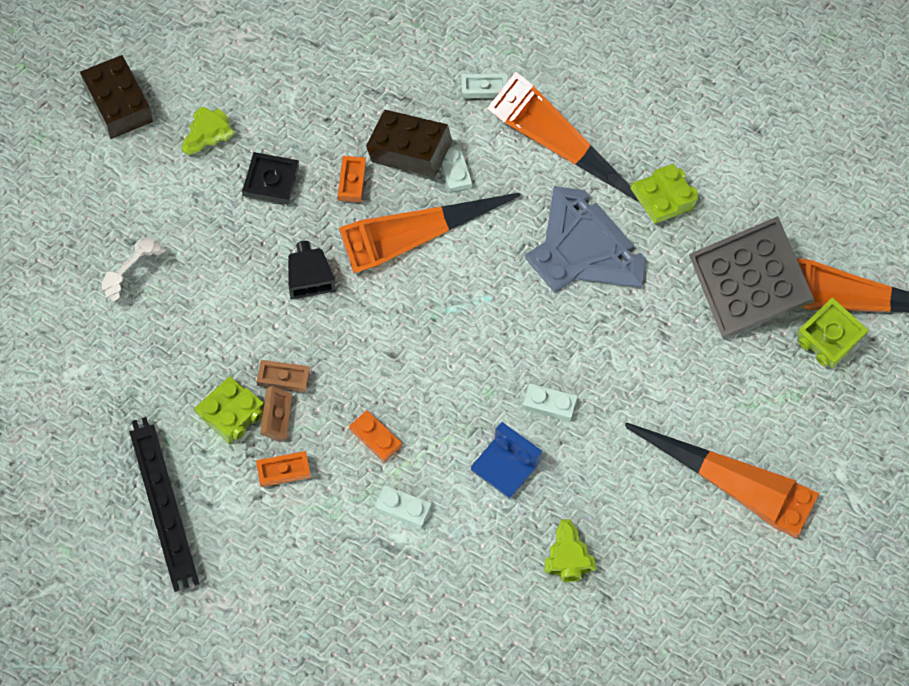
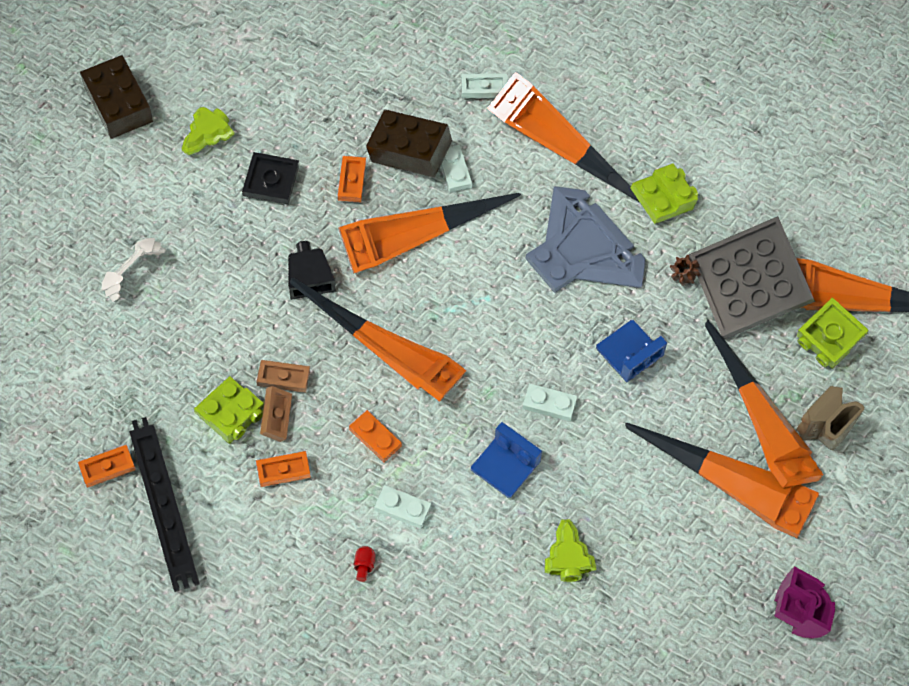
(106, 466): none -> orange plate
(364, 562): none -> red cylinder
(414, 362): none -> orange plate
(631, 350): none -> blue bracket
(688, 275): none -> reddish brown gear
(782, 446): none -> orange plate
(804, 604): none -> magenta brick
(829, 418): none -> dark tan piece

